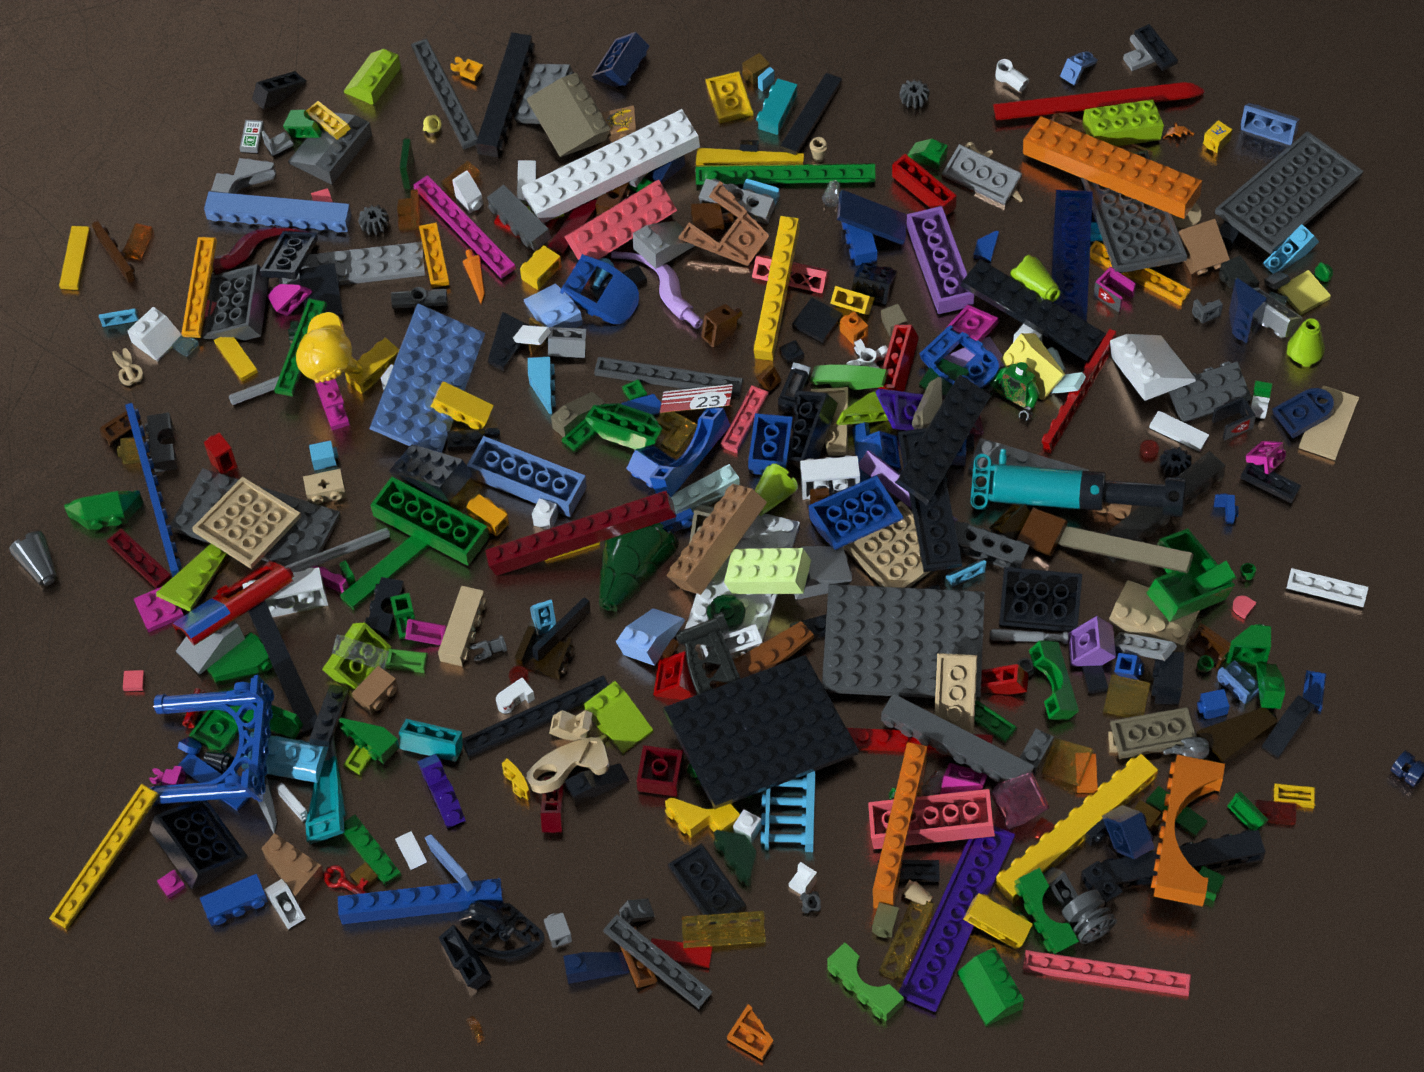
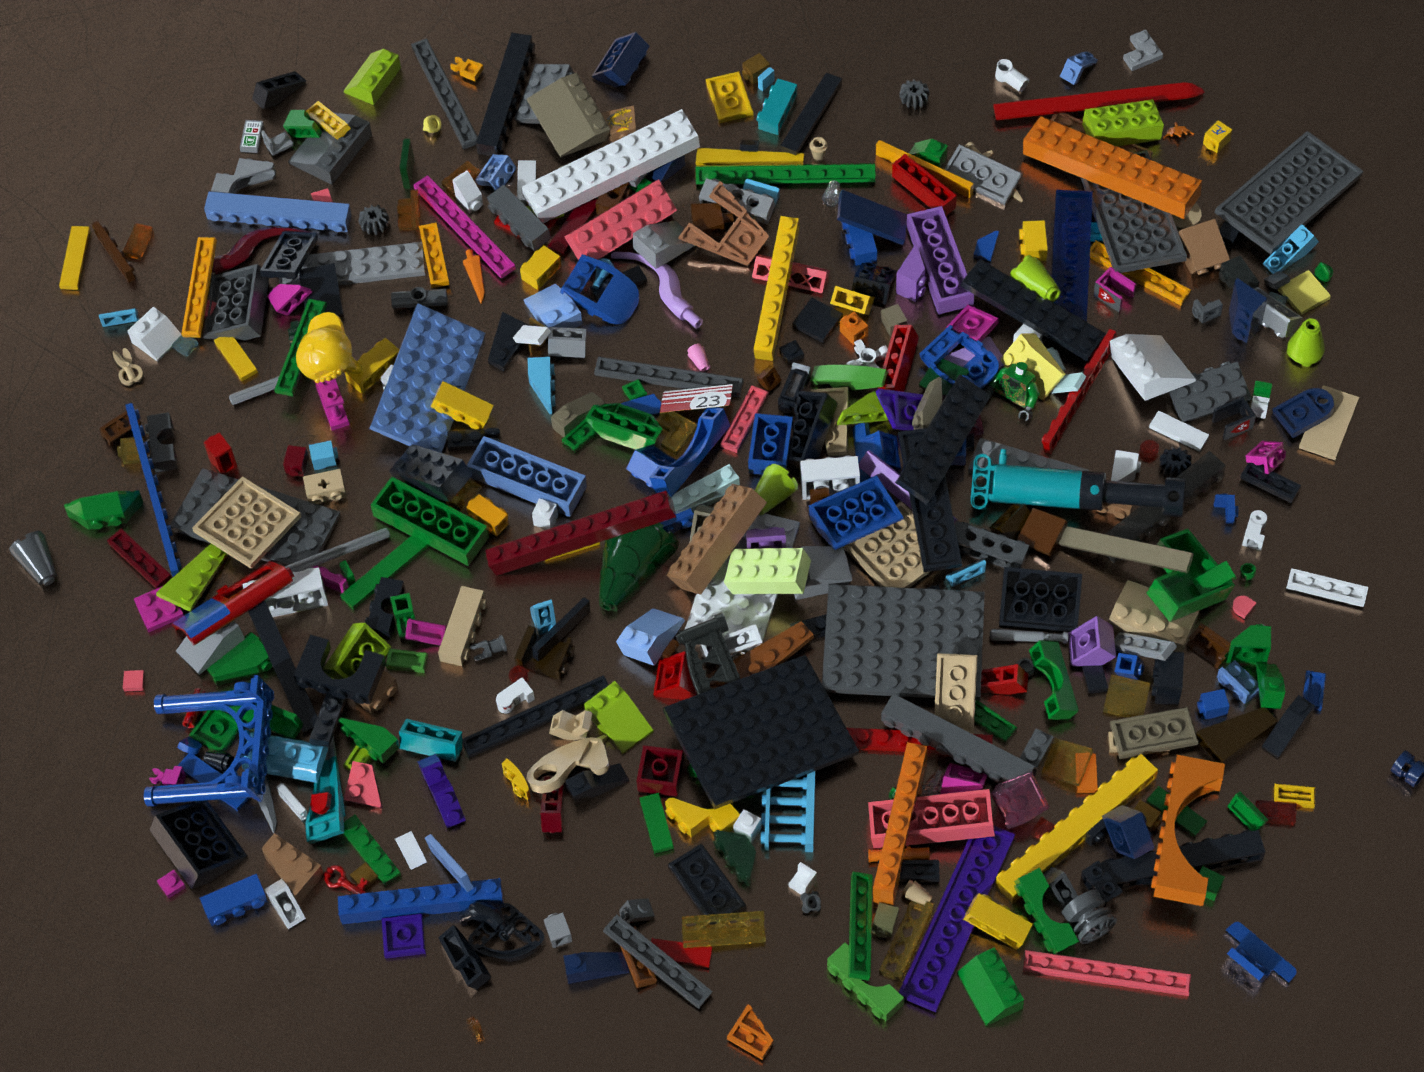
(104, 856): yellow tile -> none
(295, 460): none -> dark red brick
(320, 802): none -> red tile
(358, 687): none -> black arch
(360, 652): clear tile -> none
(362, 786): none -> coral wing
(403, 935): none -> dark purple tile
(496, 171): none -> medium blue bracket
(656, 823): none -> green tile
(699, 357): none -> bright pink cone
(720, 324): reddish brown torso -> none
(730, 607): dark green tile -> none
(766, 538): none -> medium lavender slope
(860, 926): none -> green plate
(909, 854): none -> orange pin
(911, 276): none -> medium lavender slope
(947, 178): none -> light orange tile
(1034, 239): none -> yellow brick
(1125, 466): none -> white slope
(1156, 47): black tile -> none
(1193, 747): dark grey piece -> none
(1203, 661): green hinge -> none
(1255, 526): none -> white leg
(1257, 956): none -> blue plate
(1269, 123): medium blue slope -> none

